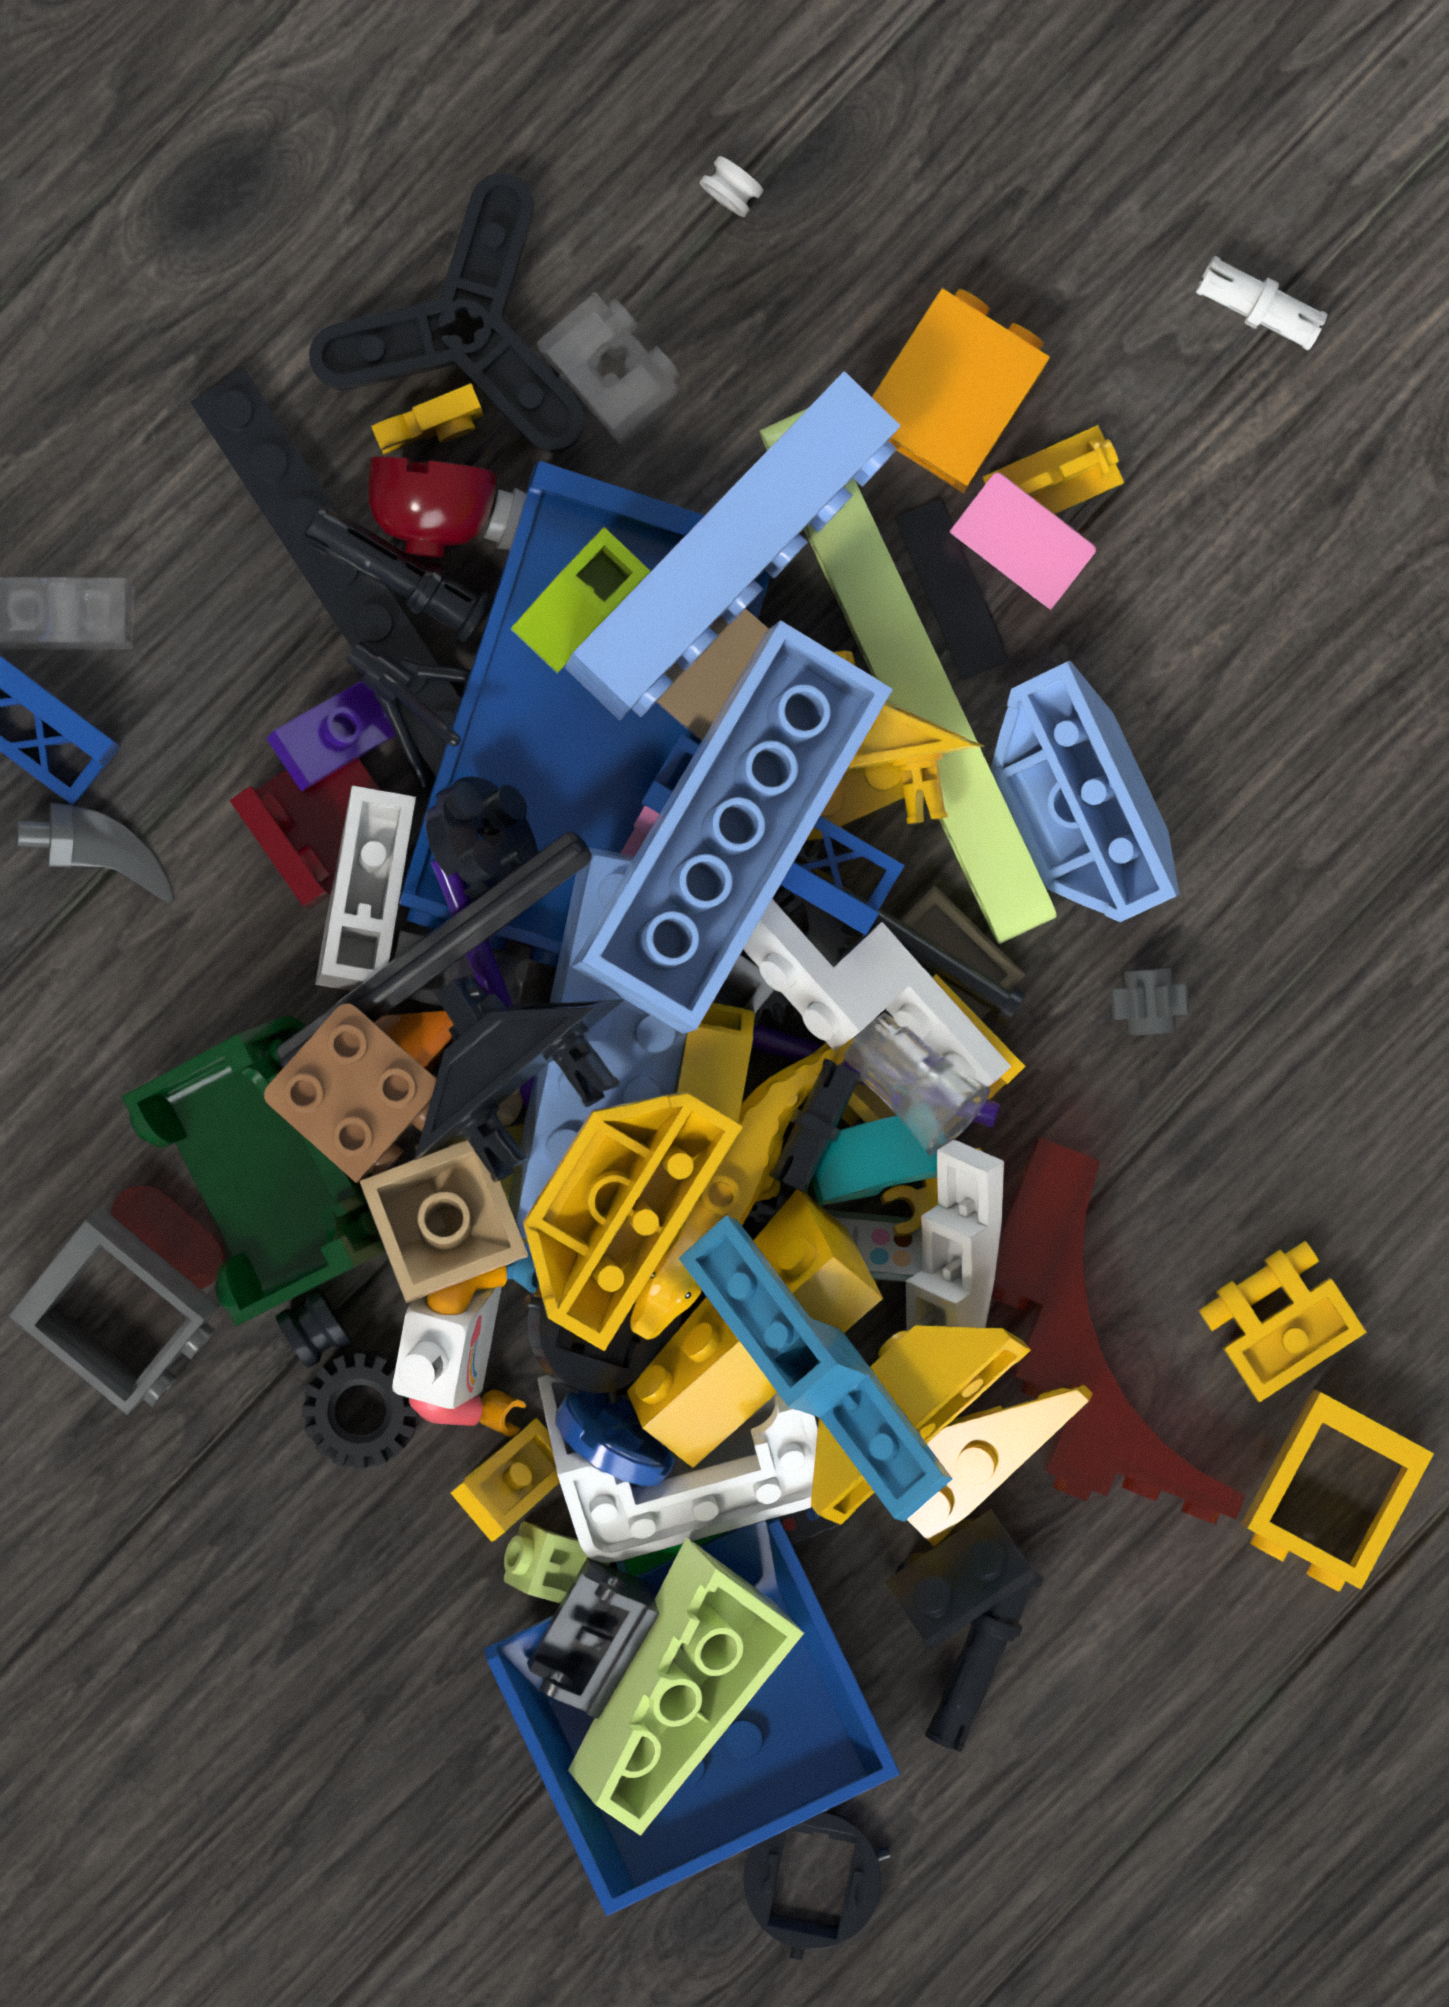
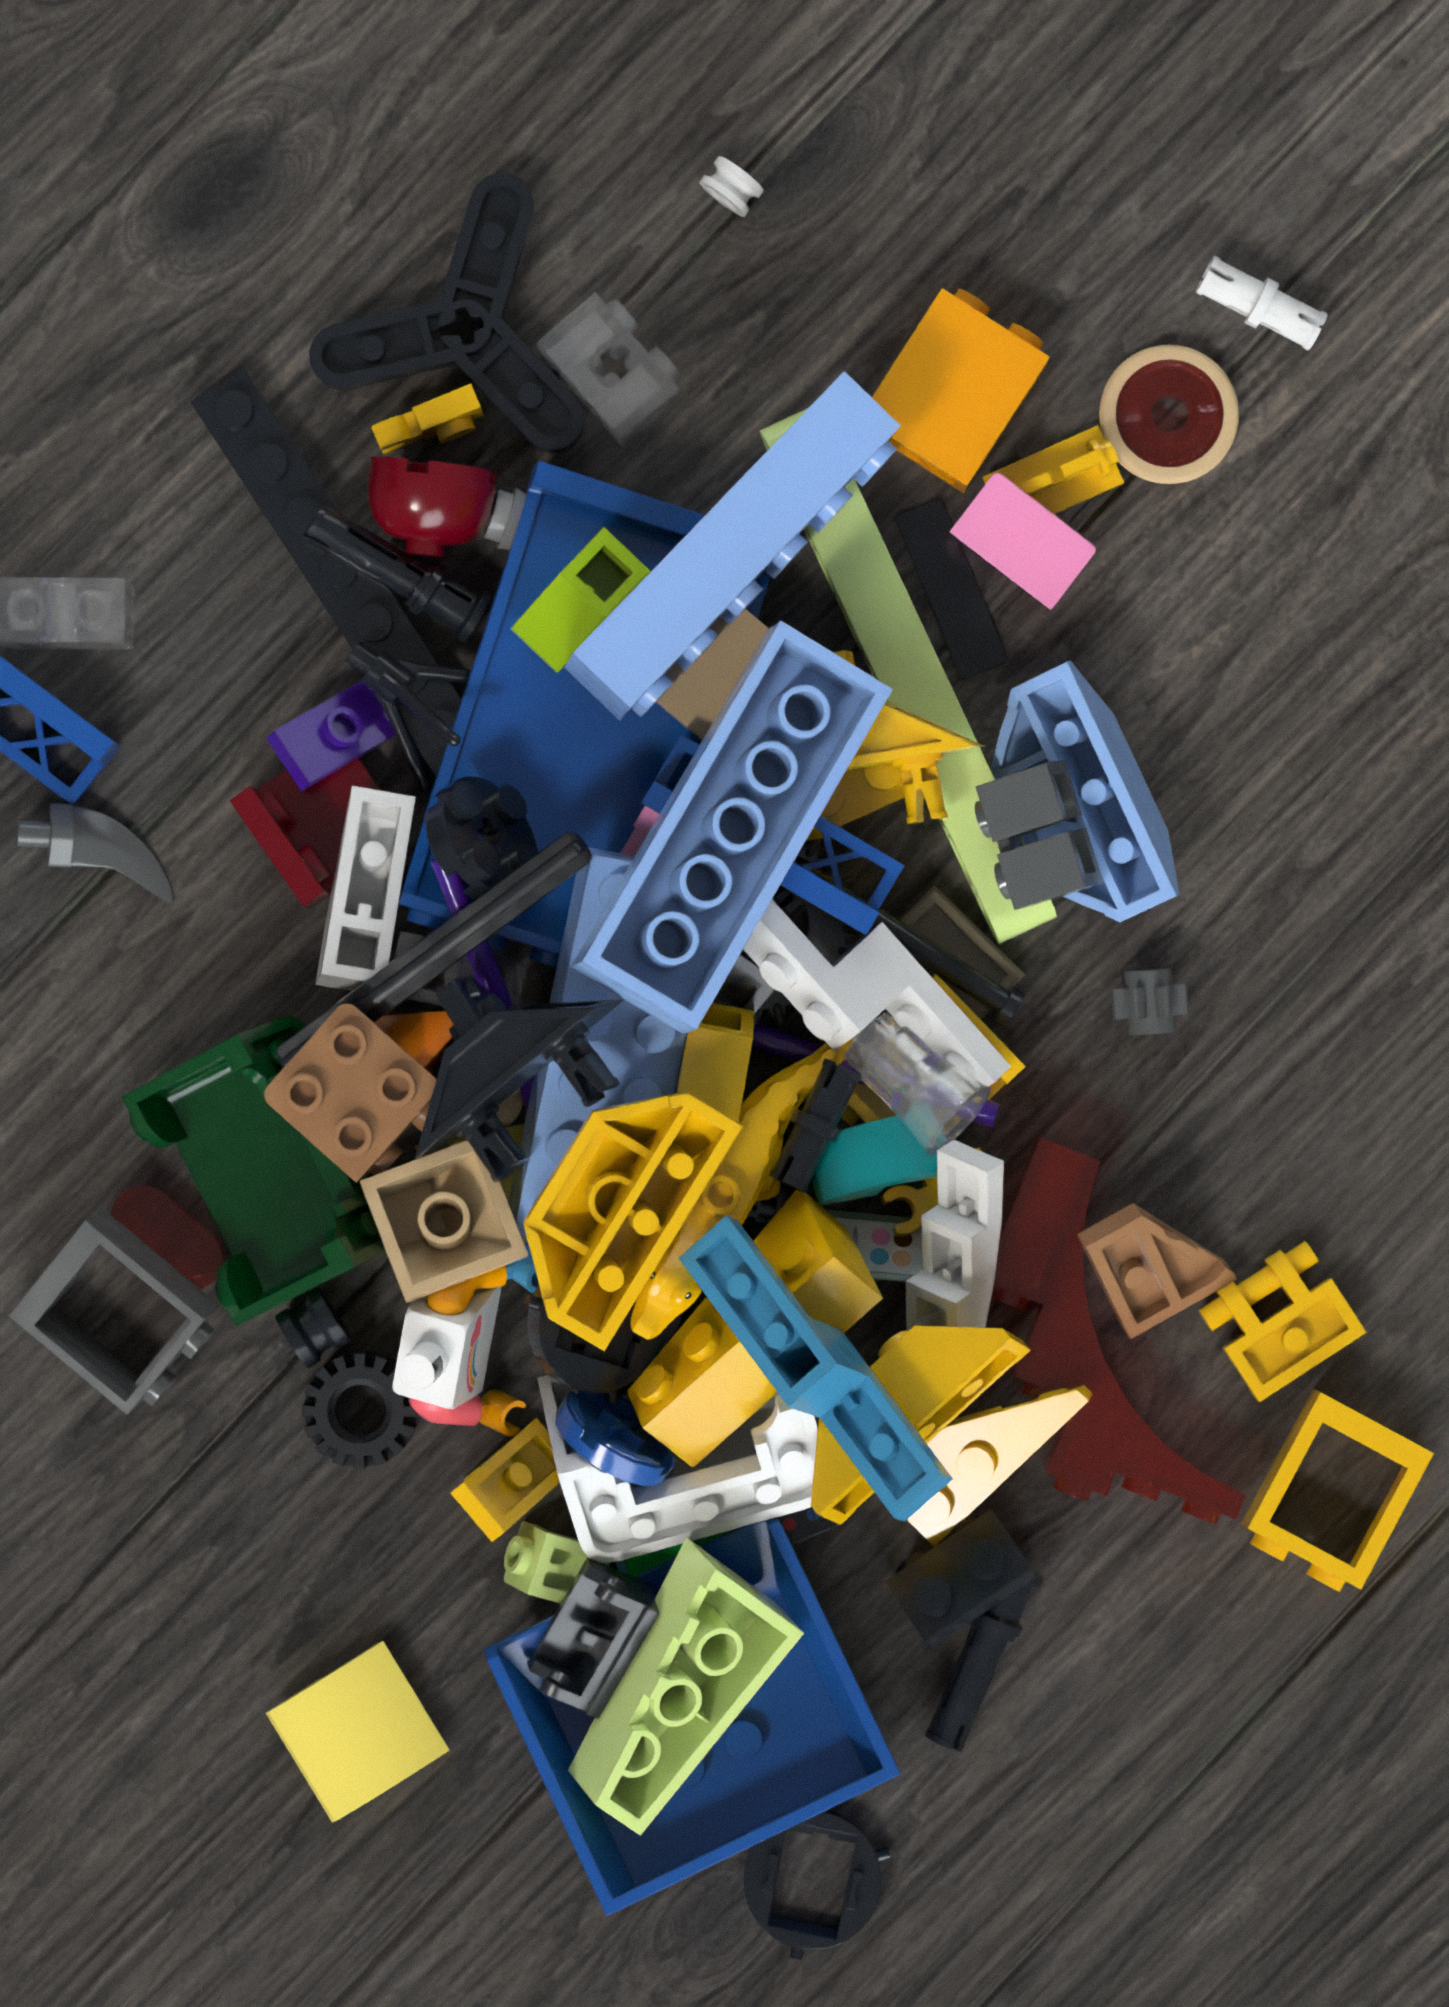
(357, 1731): none -> light yellow slope
(1026, 804): none -> dark grey piece
(1150, 1268): none -> medium nougat wing
(1177, 374): none -> wheel

